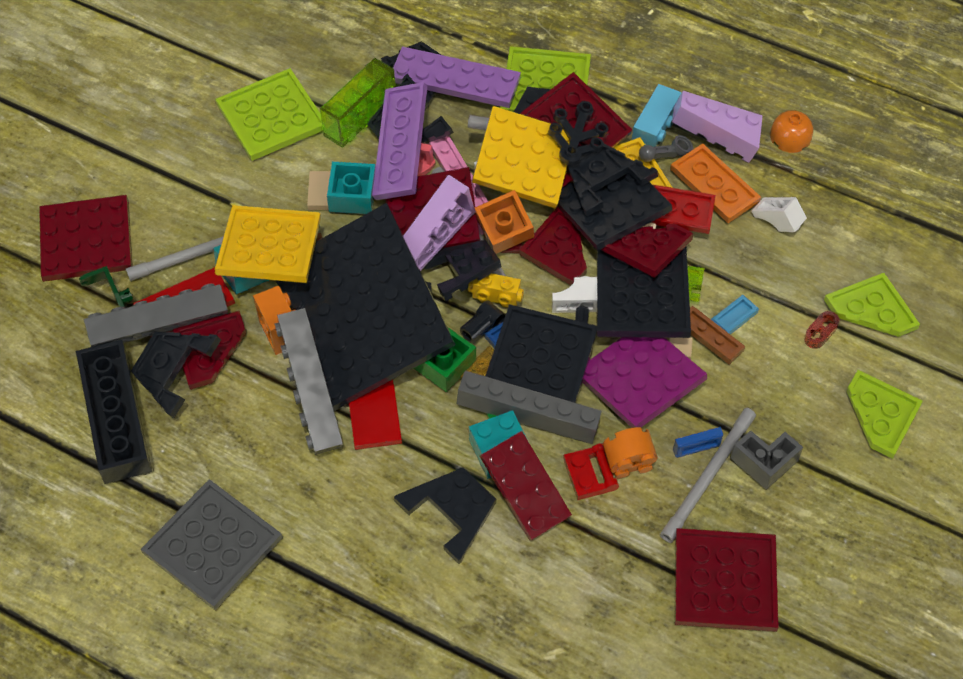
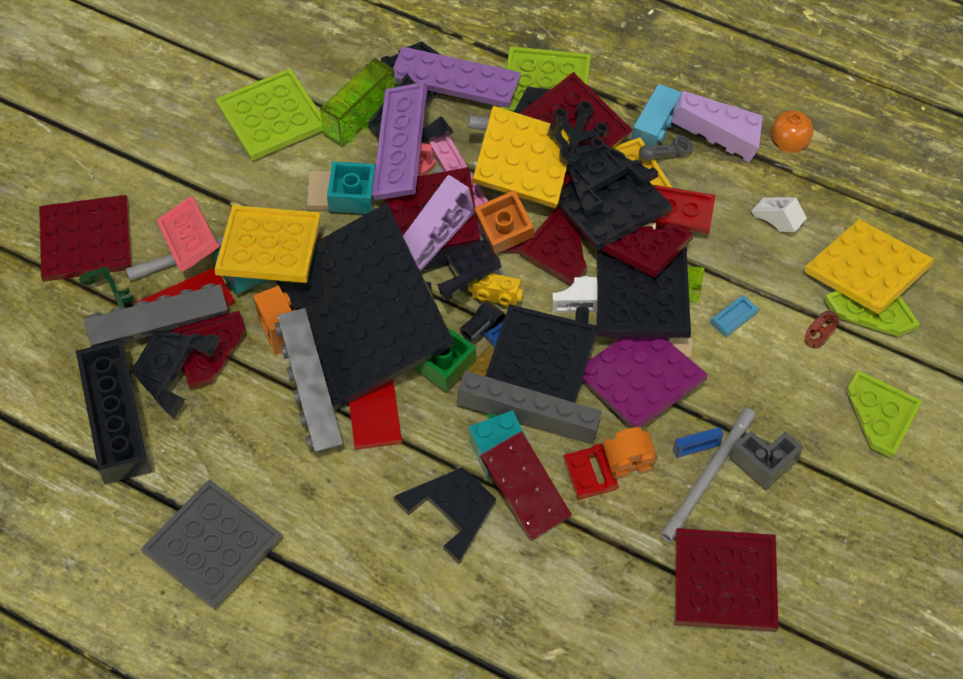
(187, 233): none -> coral plate
(708, 174): orange plate -> none
(714, 337): dark orange plate -> none
(869, 266): none -> yellow plate

